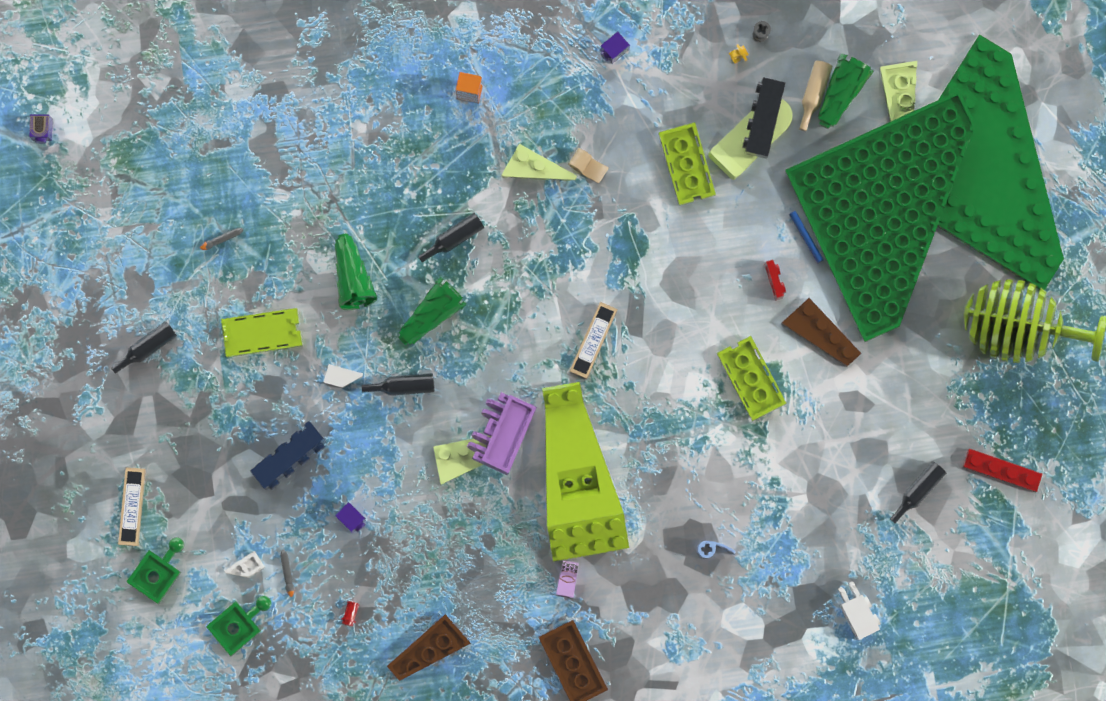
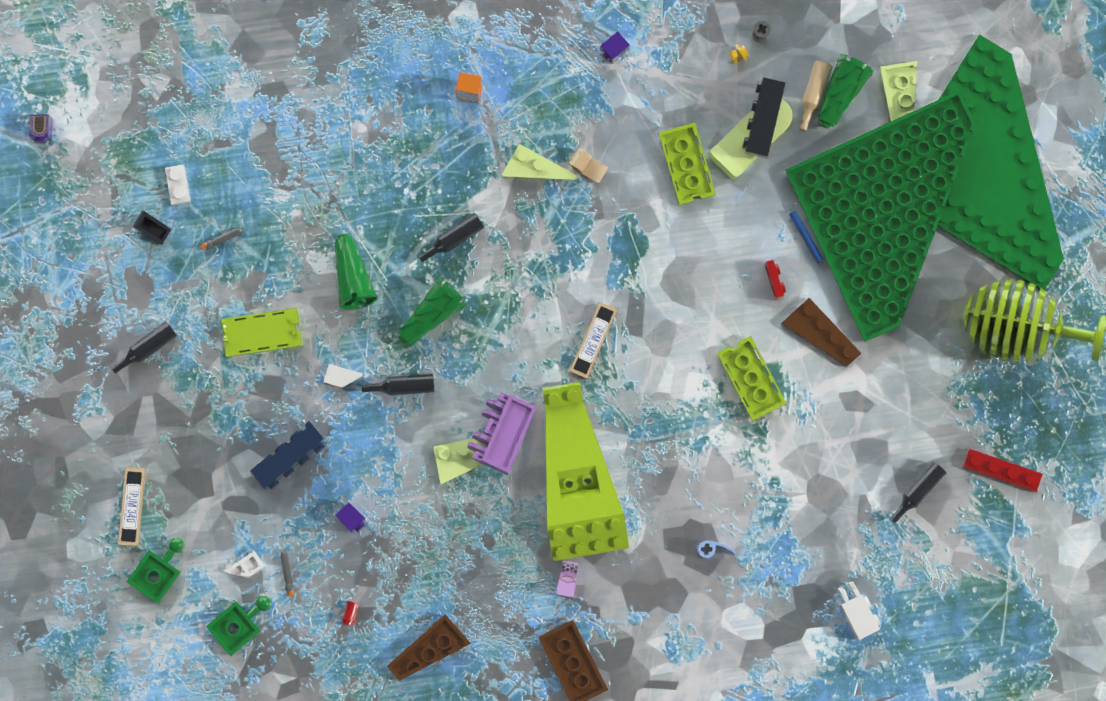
(151, 227): none -> black slope
(177, 185): none -> white plate

